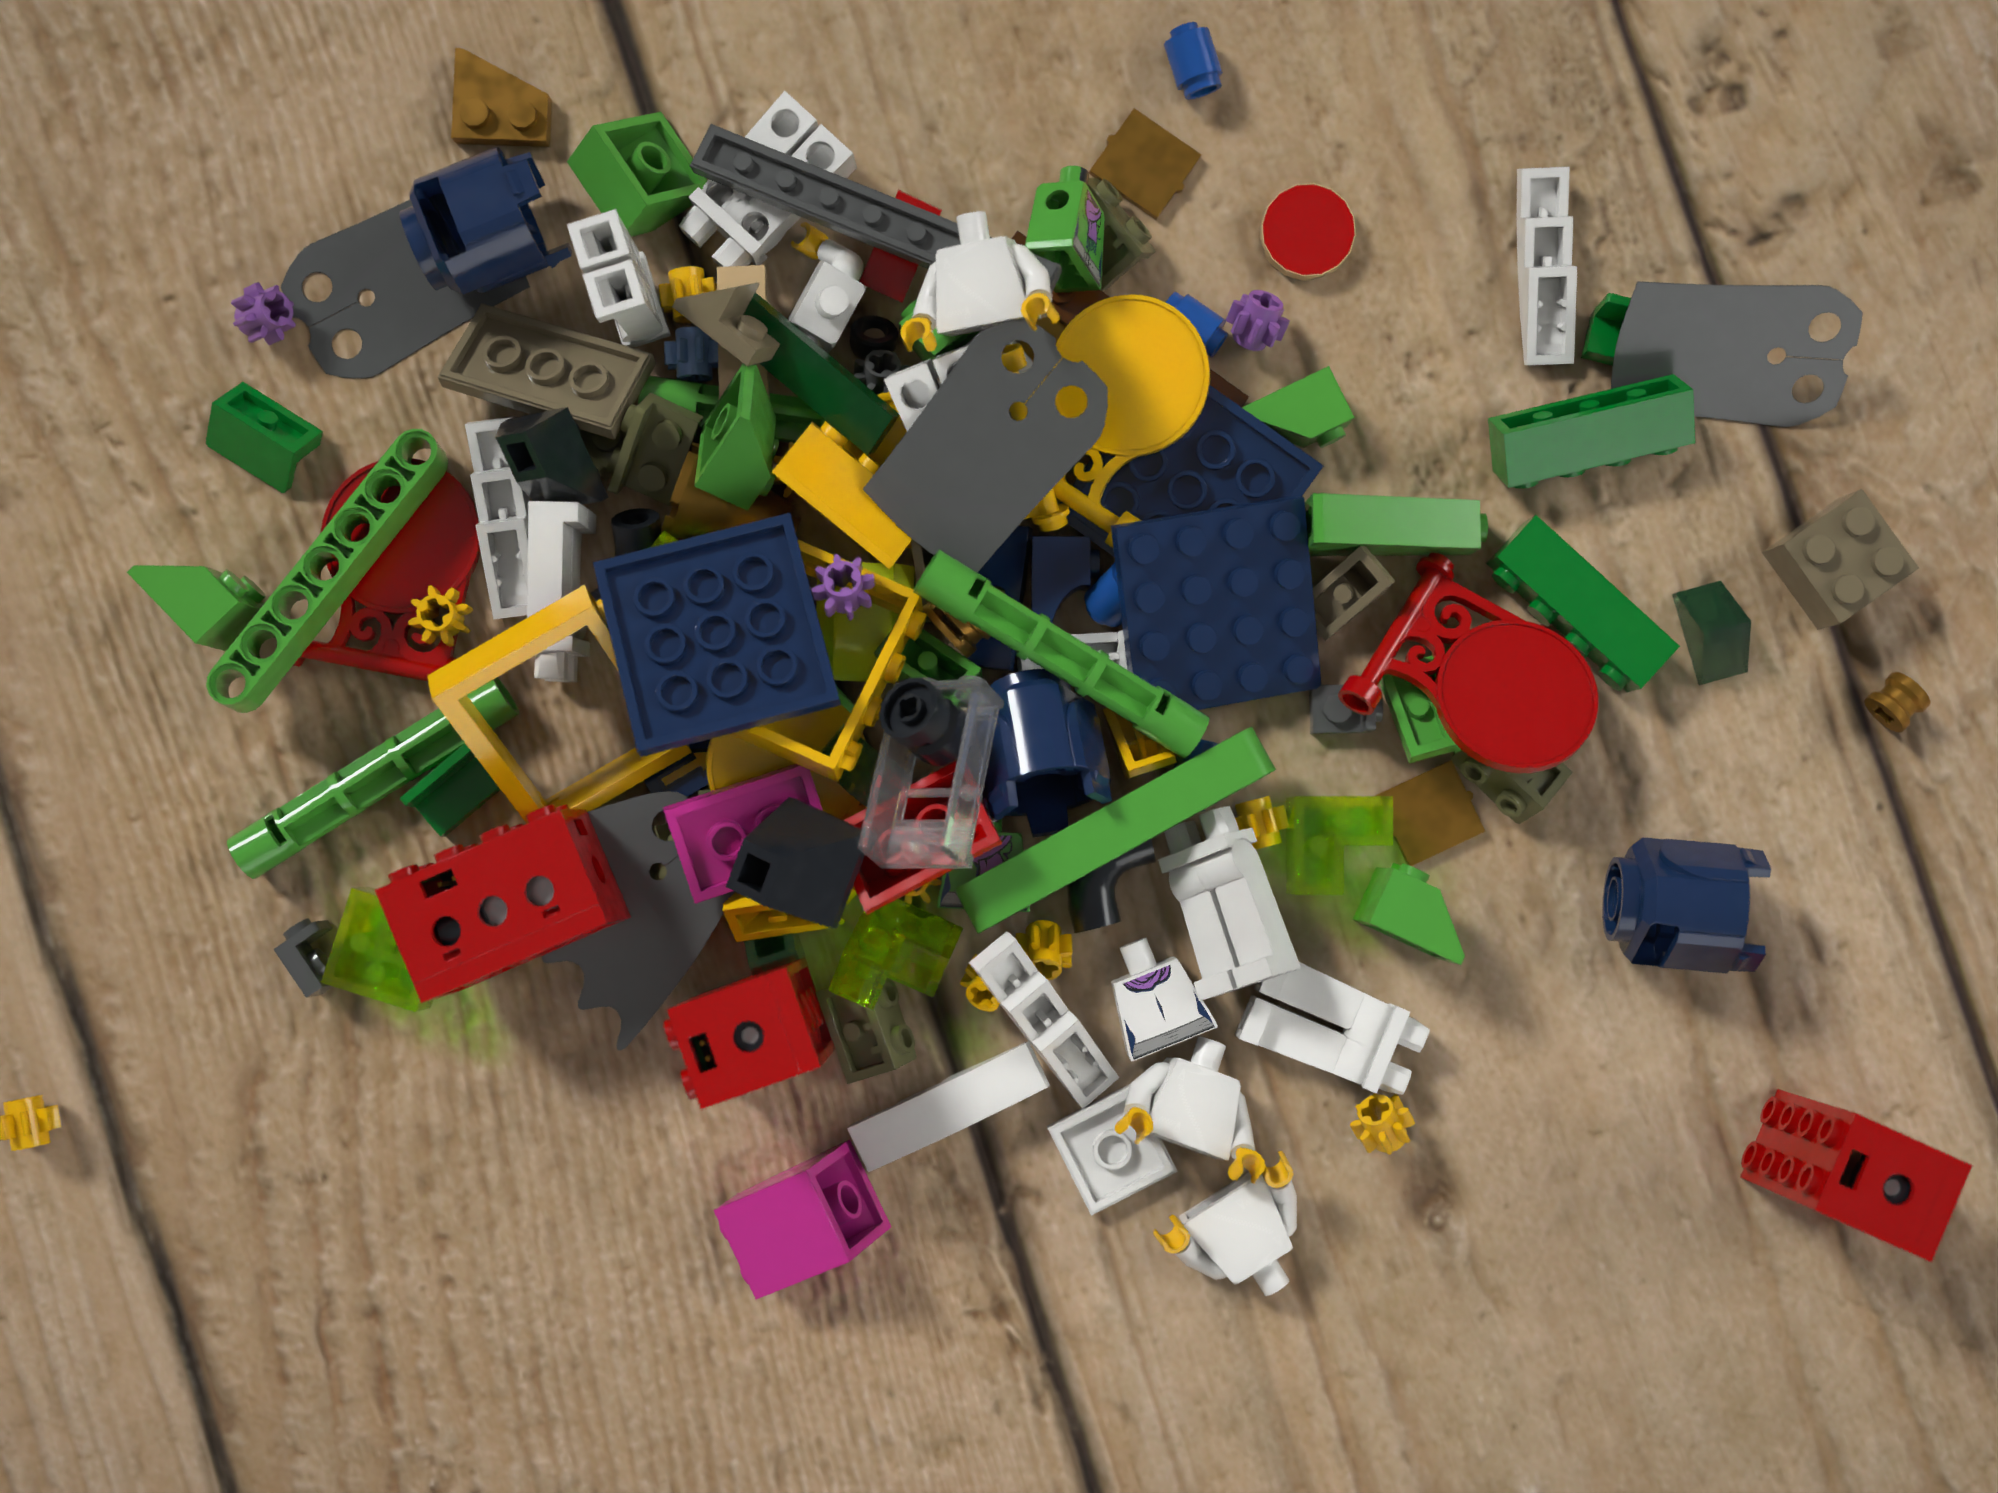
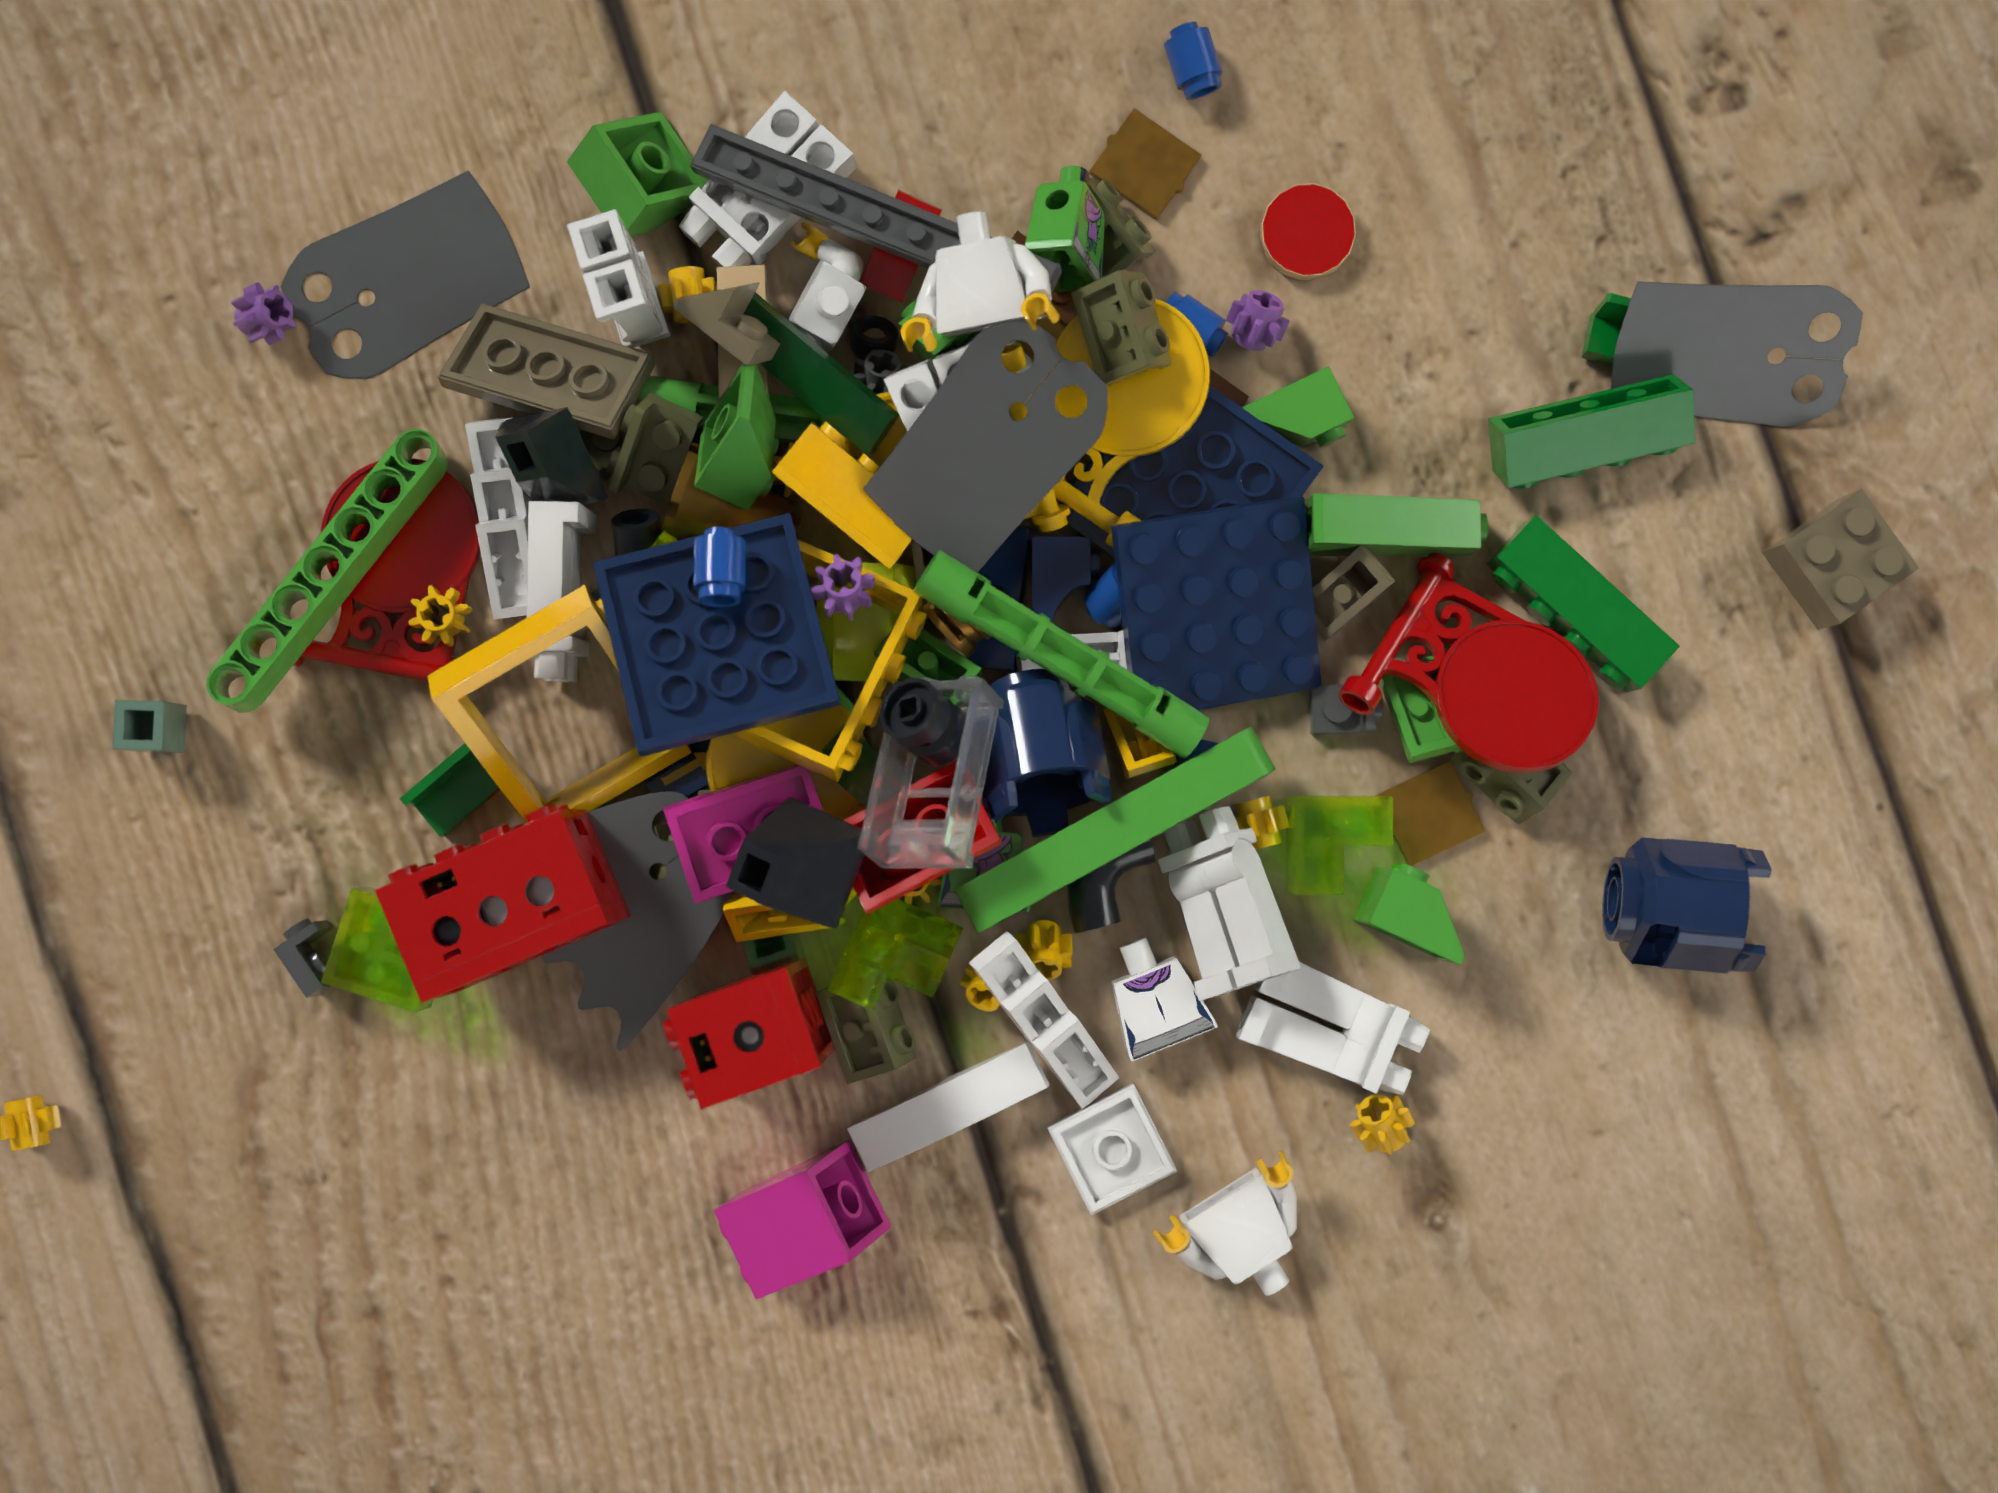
(149, 726): none -> sand green brick
(202, 601): bright green slope -> none
(260, 435): green panel -> none
(360, 784): bright green piece -> none
(476, 223): dark blue piece -> none
(497, 106): pearl gold wing -> none
(692, 354): medium blue gear -> none
(719, 567): none -> blue brick
(1121, 326): none -> olive bracket
(1194, 1109): white torso -> none
(1545, 266): white slope -> none
(1714, 631): clear green slope -> none
(1856, 1172): red piece -> none
(1897, 701): pearl gold wheel -> none

